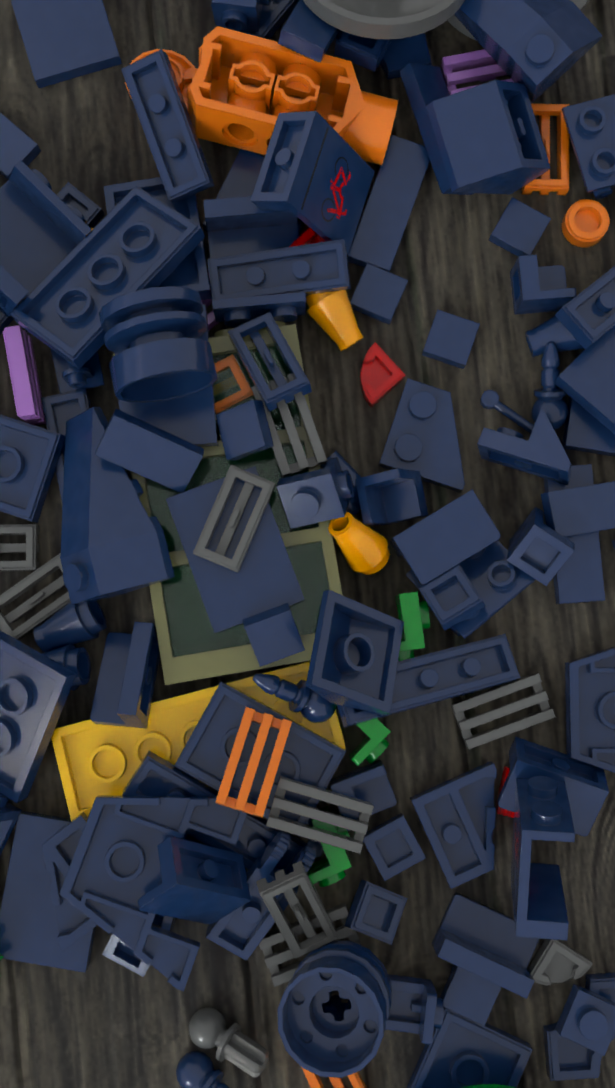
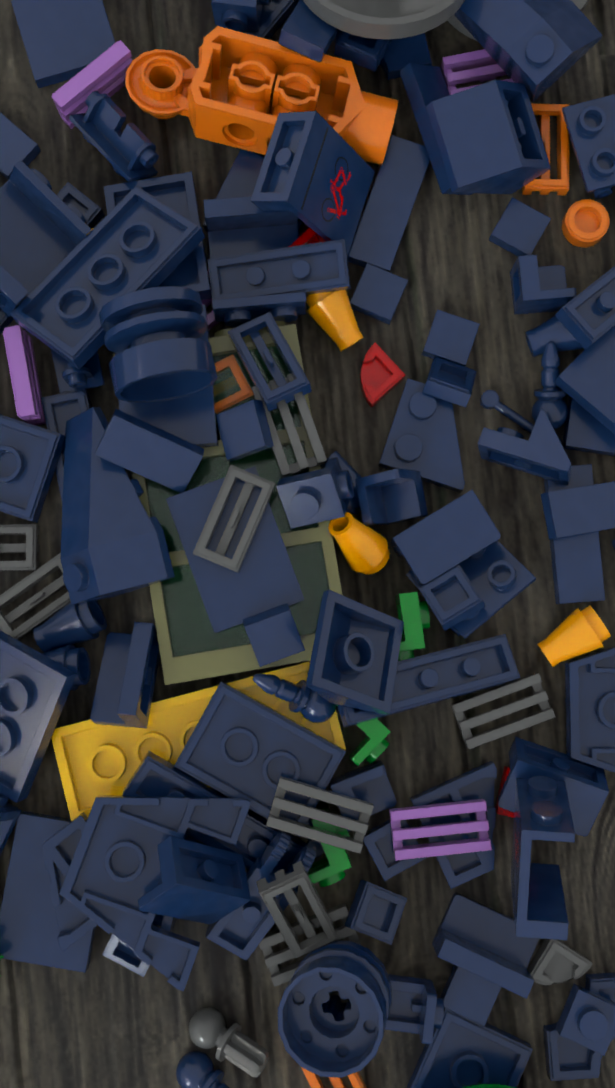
(103, 75): none -> medium lavender tile
(127, 151): none -> dark blue hinge
(167, 126): dark blue tile -> none
(266, 722): orange tile -> none
(450, 381): none -> dark blue tile
(479, 825): none -> medium lavender tile
(538, 548): dark blue panel -> none
(575, 636): none -> light orange cone

